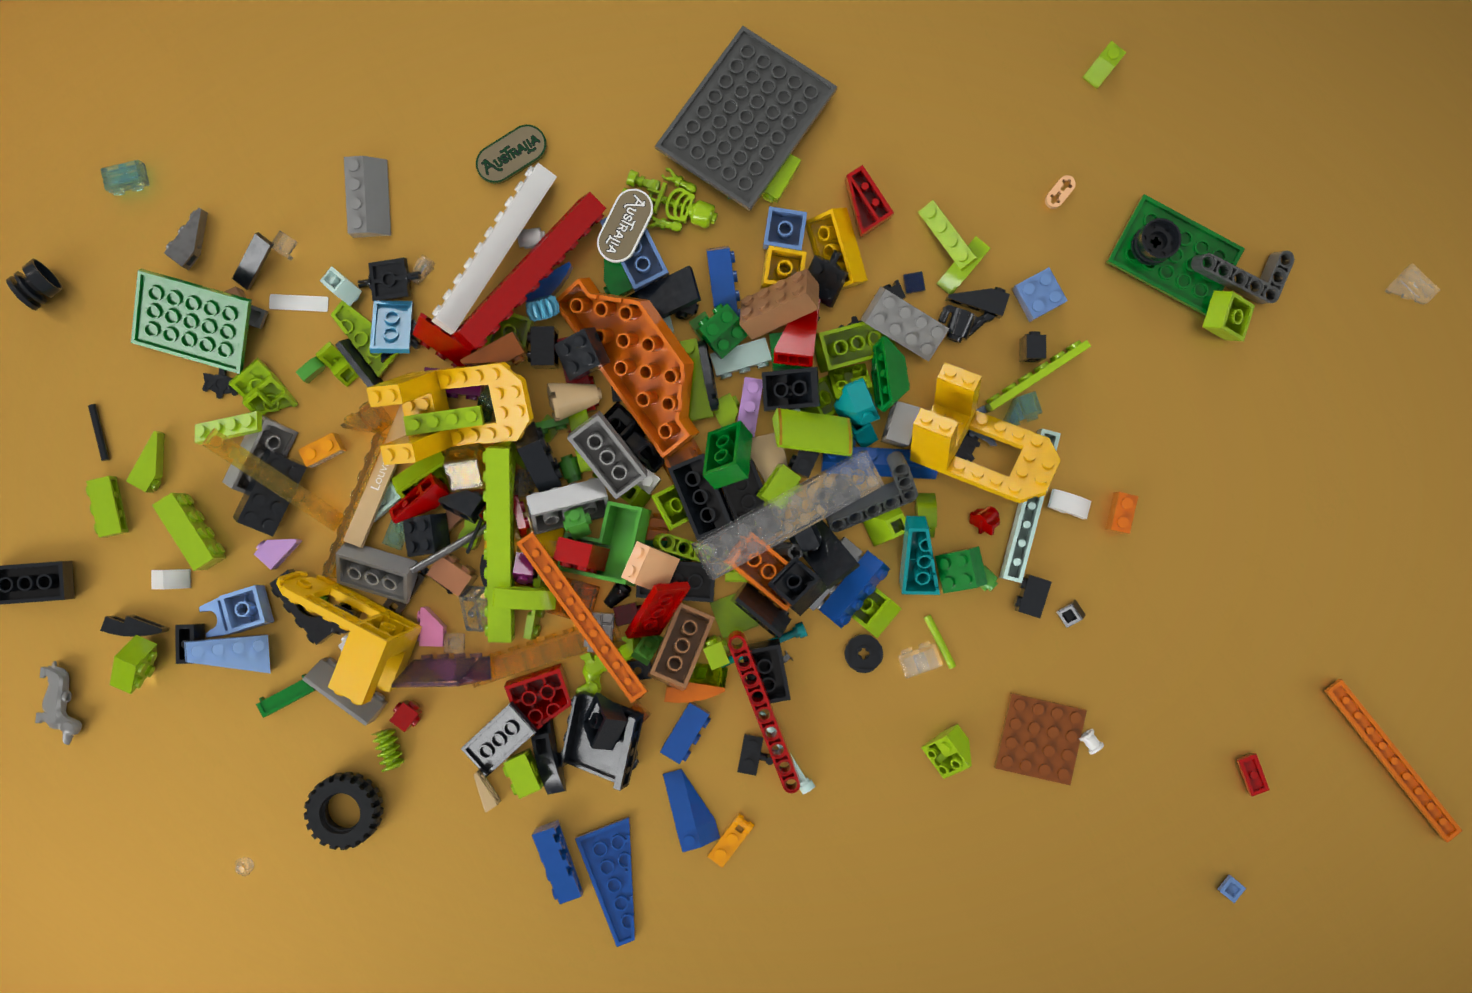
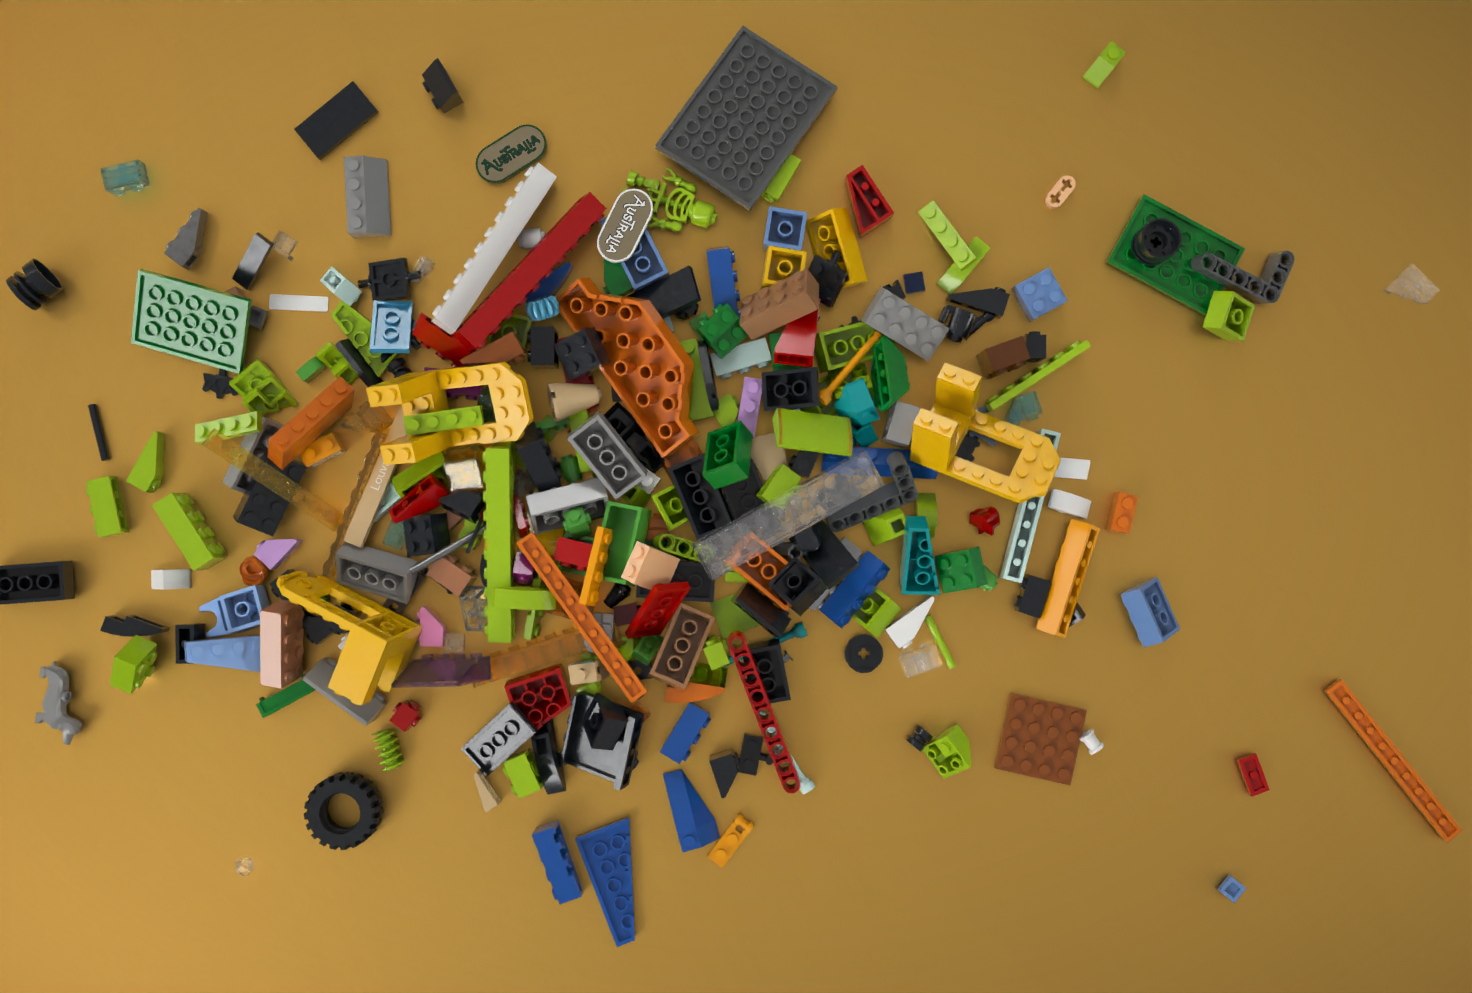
(253, 571): none -> orange hair
(281, 644): none -> nougat brick
(310, 423): none -> orange brick
(336, 120): none -> black tile
(398, 367): none -> black wheel
(440, 84): none -> black slope
(586, 671): none -> tan torso
(595, 567): none -> light orange plate
(725, 768): none -> black slope
(826, 393): none -> light orange piece
(907, 625): none -> white slope
(919, 738): none -> black wheel
(1003, 357): none -> reddish brown brick
(1068, 578): none -> light orange brick
(1073, 468): none -> white slope
(1150, 612): none -> medium blue slope

